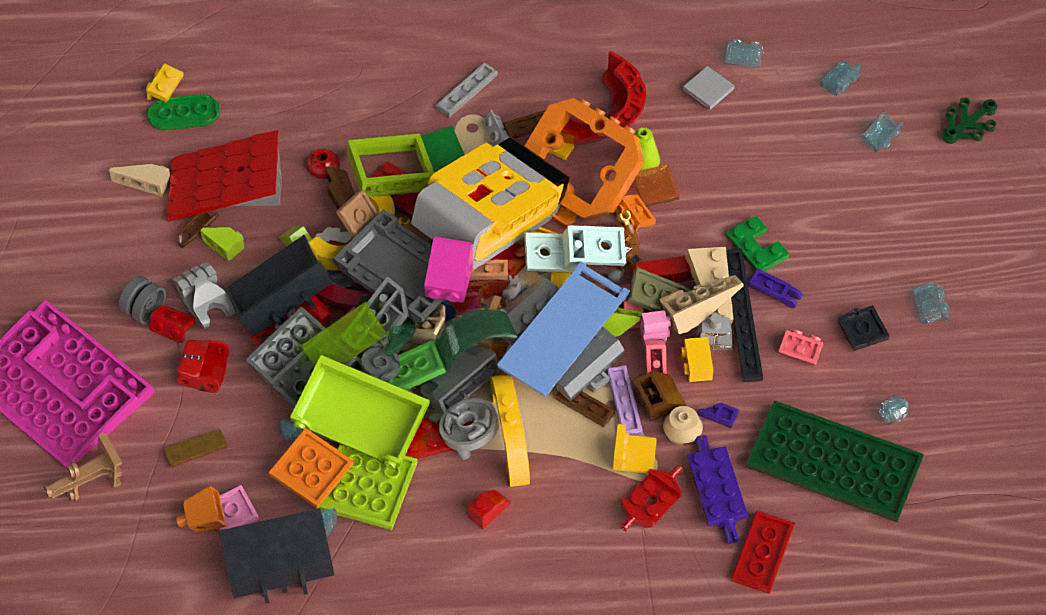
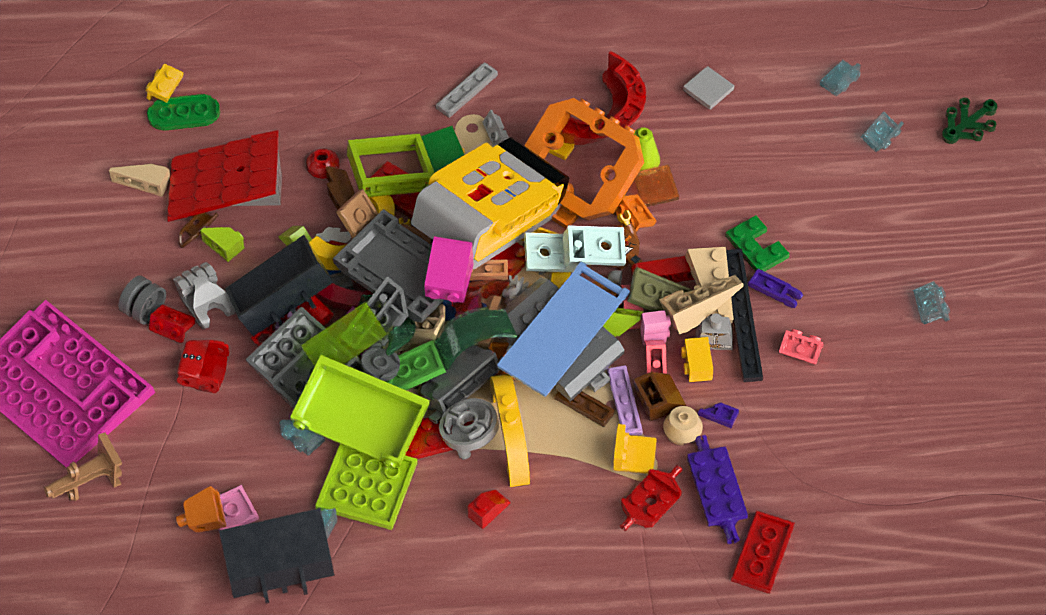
(195, 448): pearl gold tile -> none
(311, 468): orange plate -> none
(522, 126): reddish brown tile -> none
(744, 54): clear light blue bracket -> none
(835, 461): dark green plate -> none
(863, 328): black plate -> none
(894, 409): clear light blue head -> none

